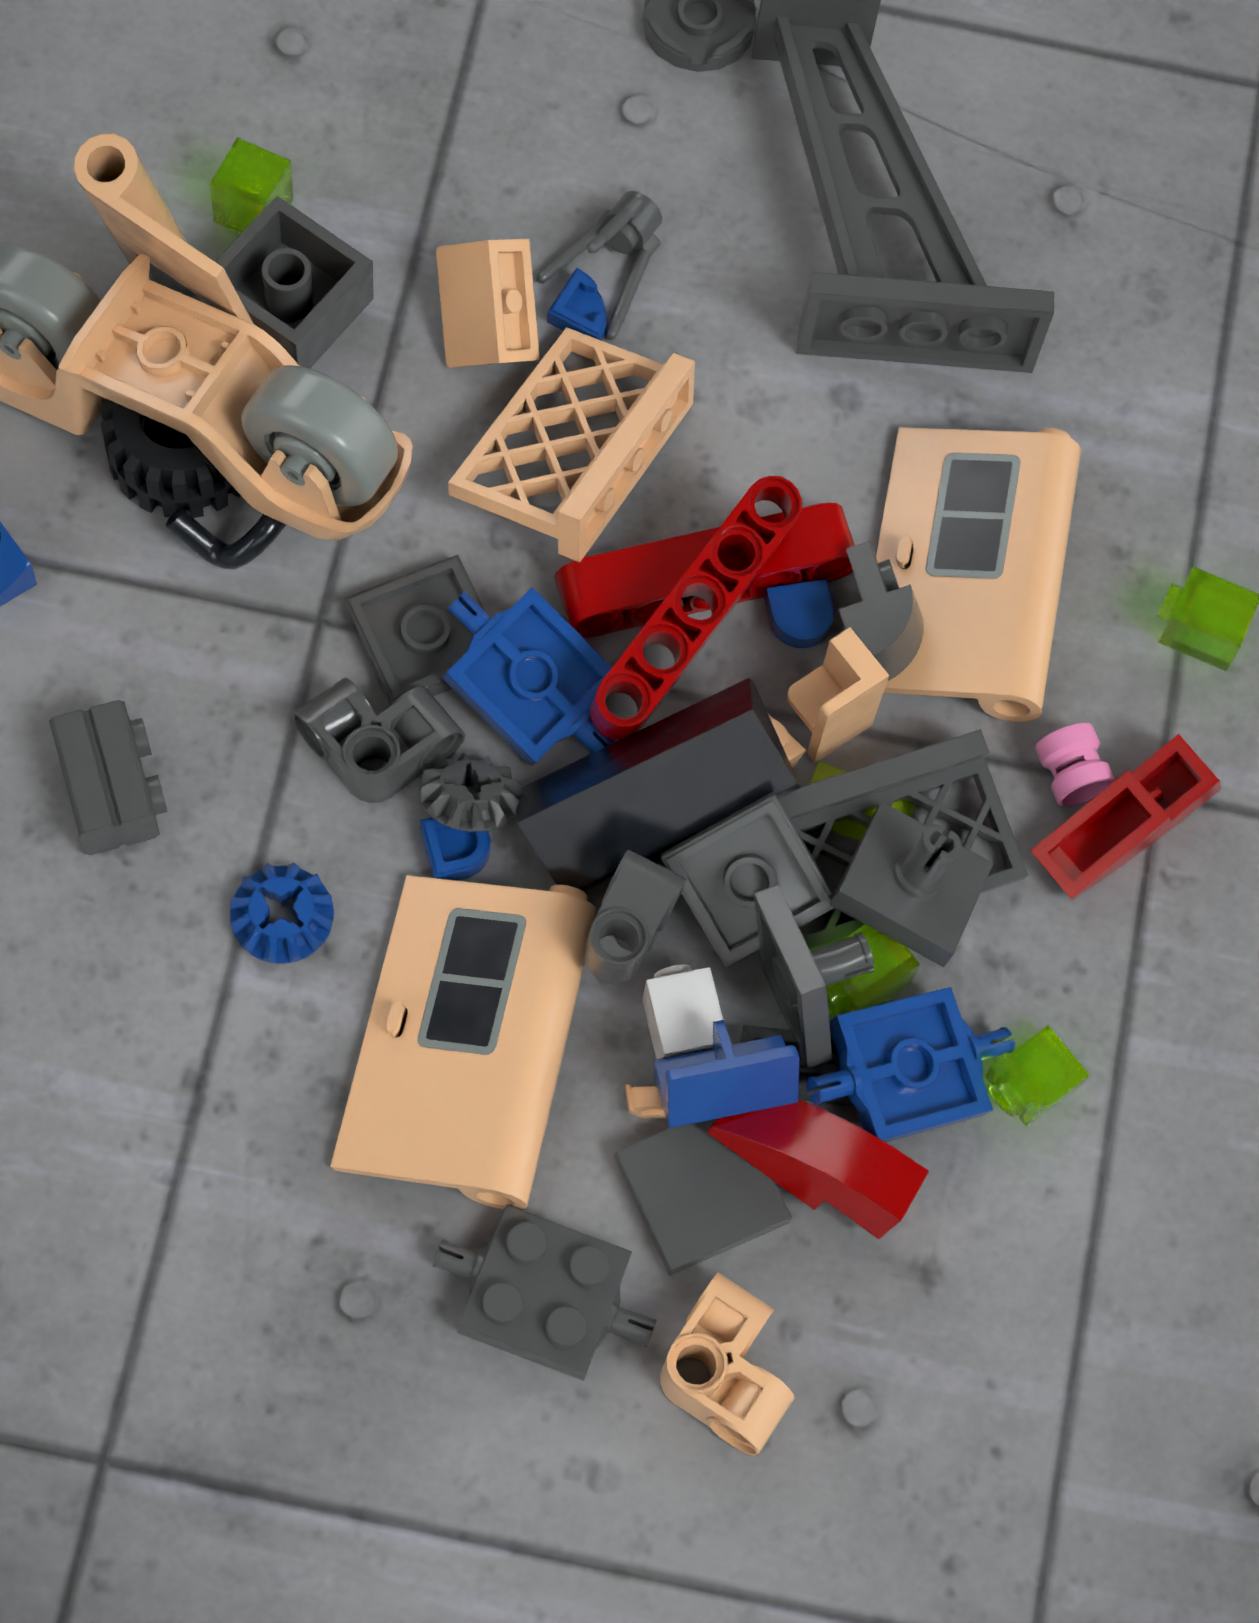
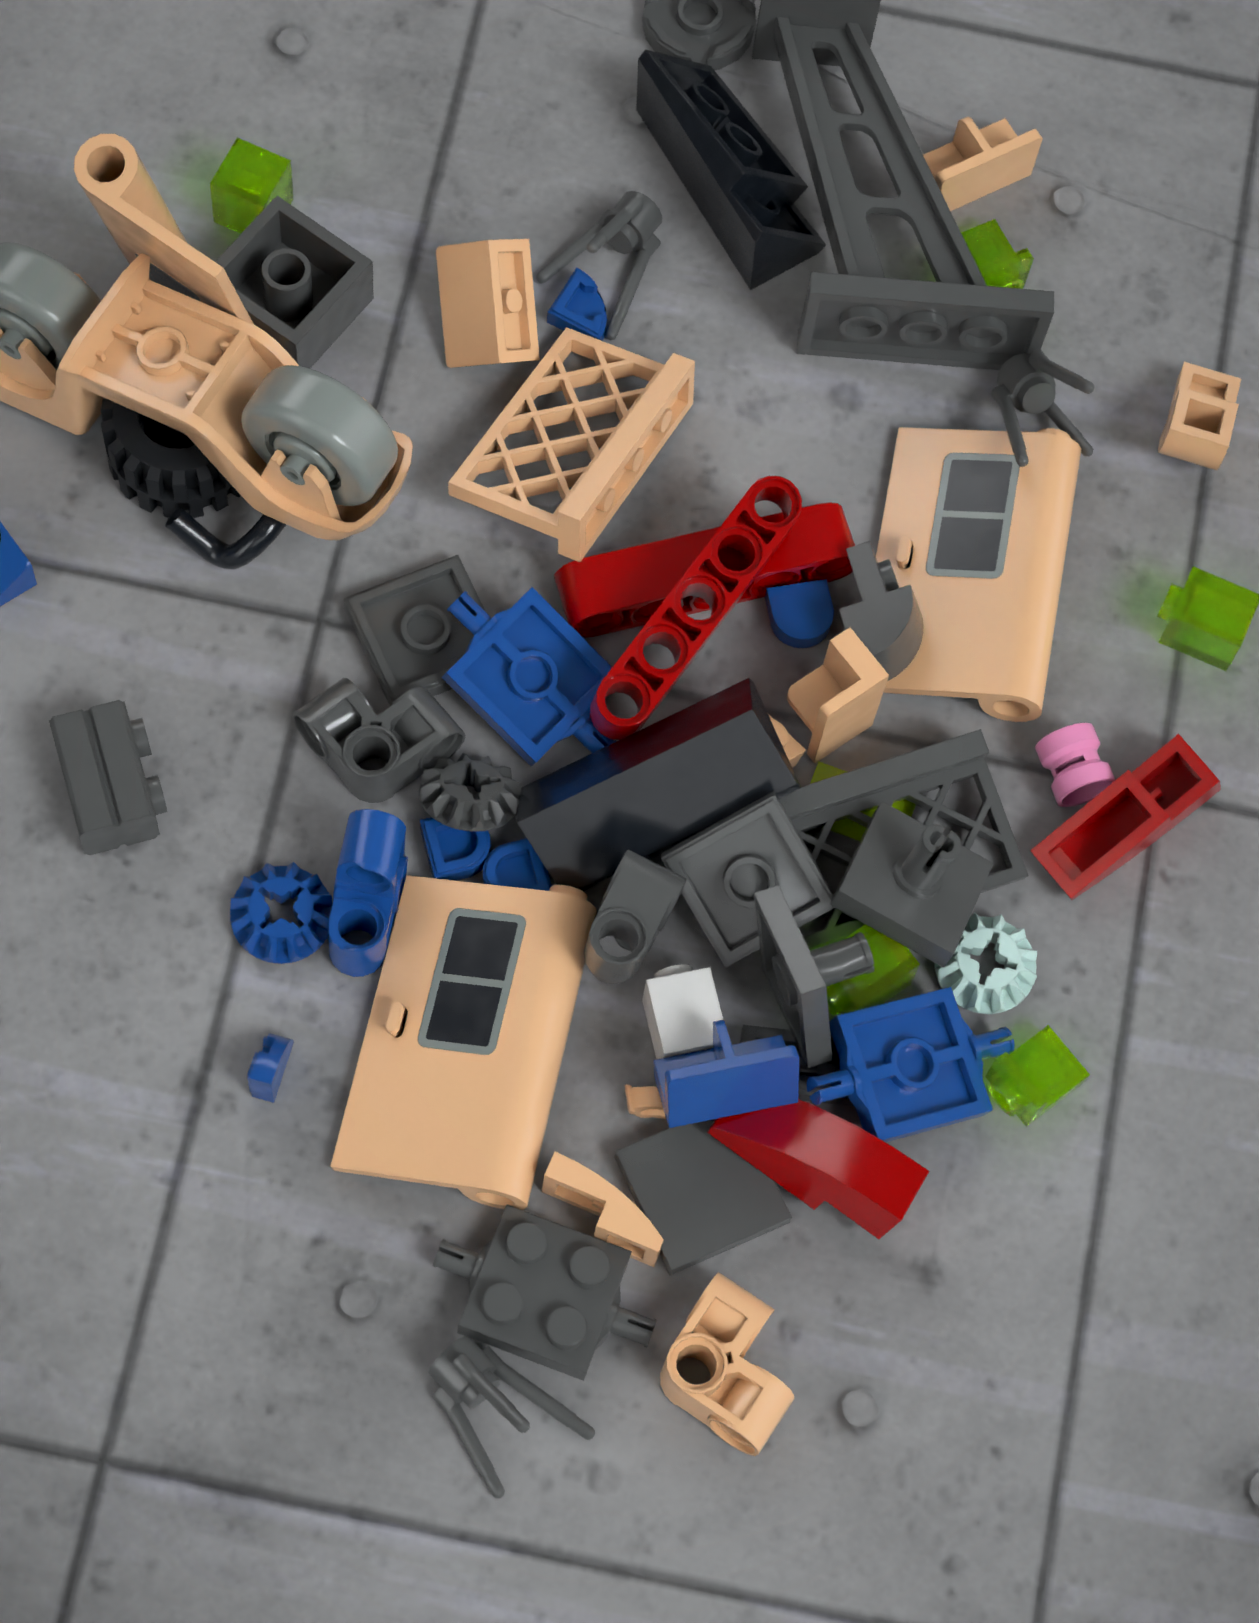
(268, 1067): none -> blue tile
(367, 889): none -> blue piece
(471, 1377): none -> dark grey plant
(516, 866): none -> blue tile
(619, 1218): none -> light nougat slope
(726, 166): none -> black slope
(982, 160): none -> light nougat panel
(996, 258): none -> clear neon green bracket
(1003, 987): none -> light aqua gear
(1029, 386): none -> dark grey plant
(1200, 416): none -> light nougat brick

